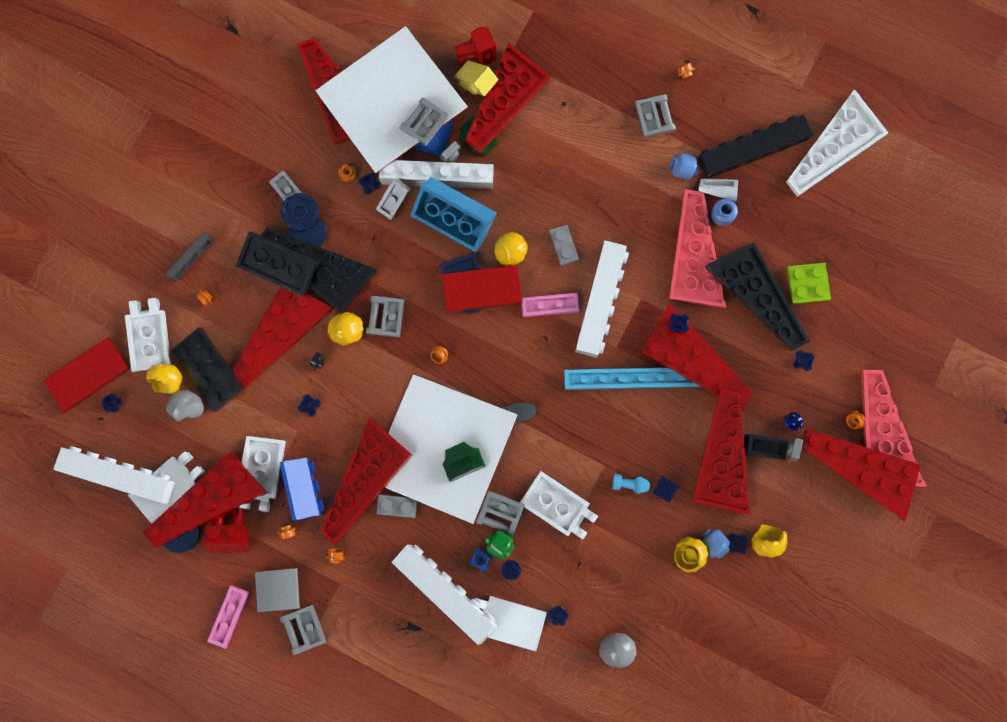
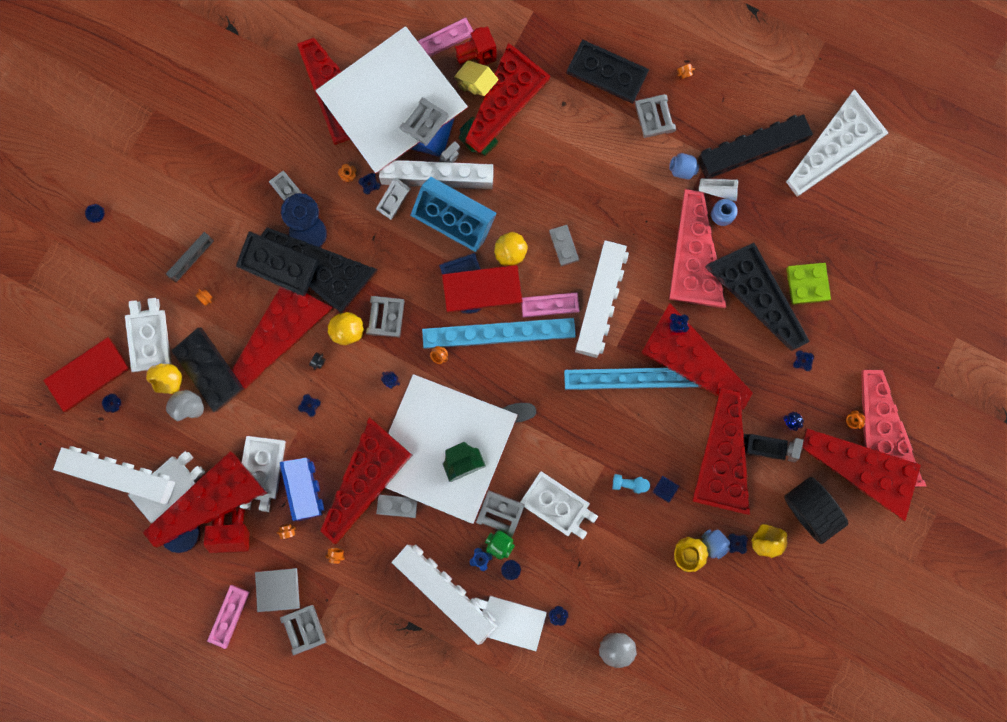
(94, 213): none -> clear blue plate
(390, 379): none -> clear blue plate
(446, 37): none -> bright pink tile
(499, 333): none -> medium azure plate
(607, 71): none -> black plate
(816, 510): none -> black tyre

